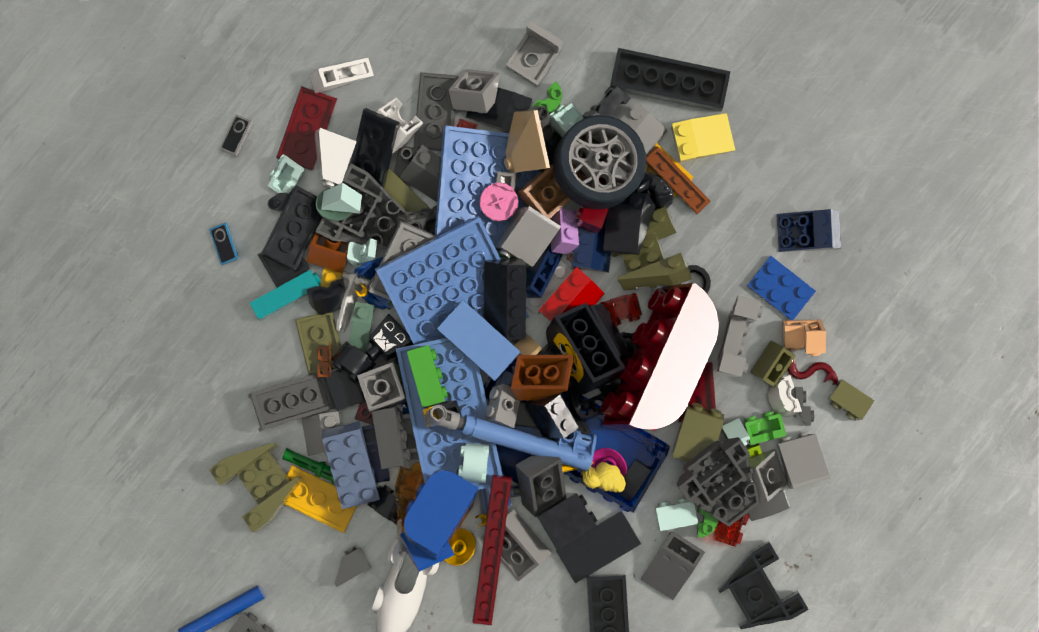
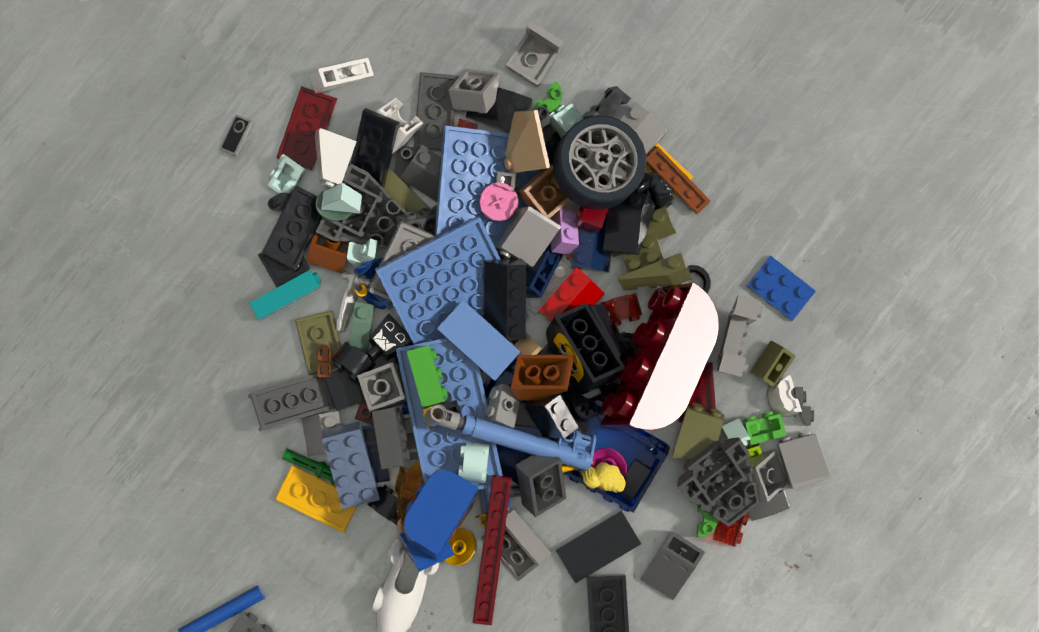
(224, 243): slope -> none
(262, 478): olive wedge -> none
(327, 299): black cylinder -> none
(329, 276): yellow plate -> none
(351, 565): dark grey slope -> none
(567, 520): black slope -> none
(670, 79): black brick -> none
(676, 515): light aqua brick -> none
(702, 137): light yellow slope -> none
(757, 595): black wedge -> none
(806, 335): light nougat brick -> none
(809, 230): dark blue slope -> none
(830, 373): dark red animal -> none
(850, 400): olive brick -> none

